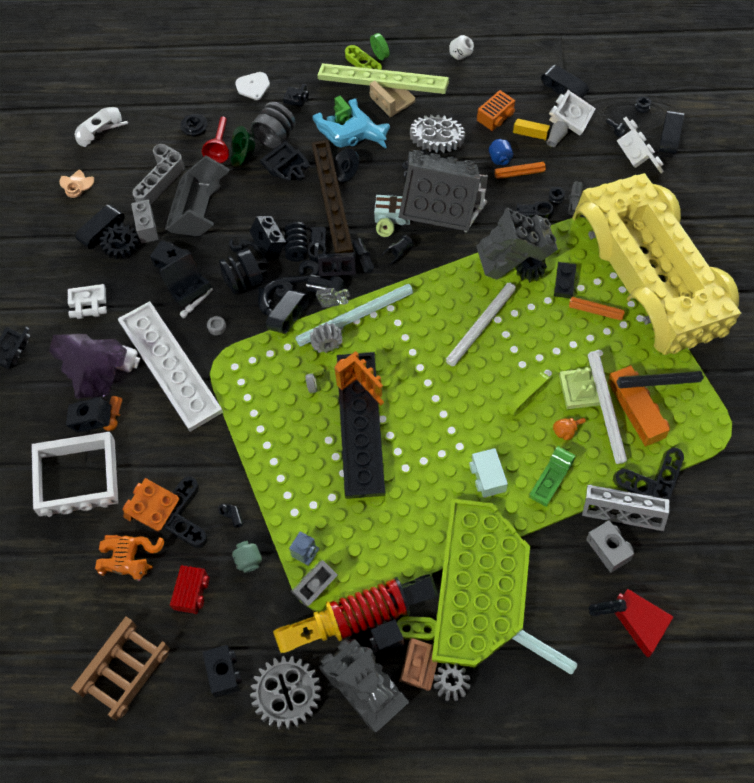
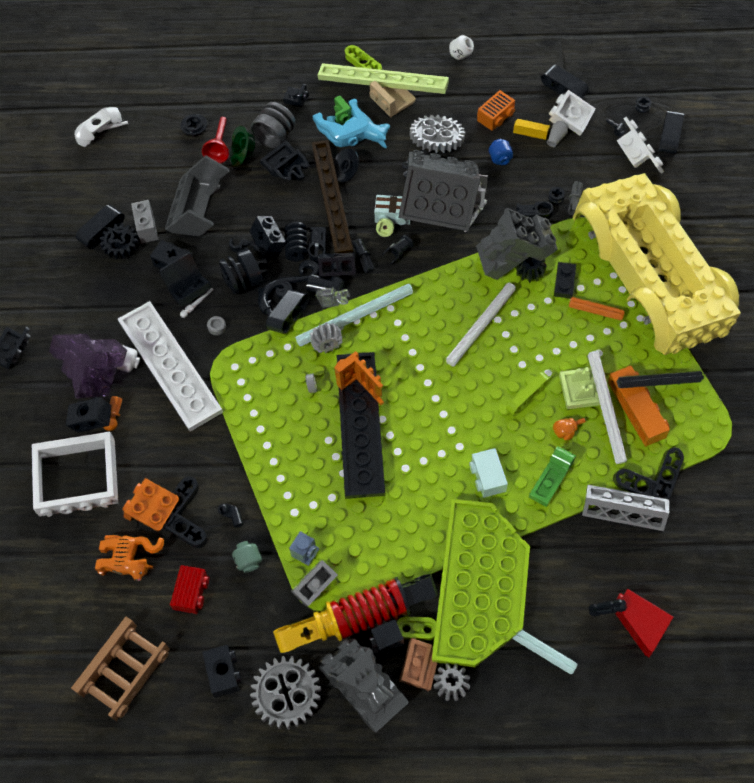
(76, 184): light nougat plate -> none
(87, 296): white plate -> none
(168, 168): light grey beam -> none
(252, 90): white piece -> none
(379, 46): bright green piece -> none
(520, 170): orange axle -> none
(610, 557): light grey brick -> none

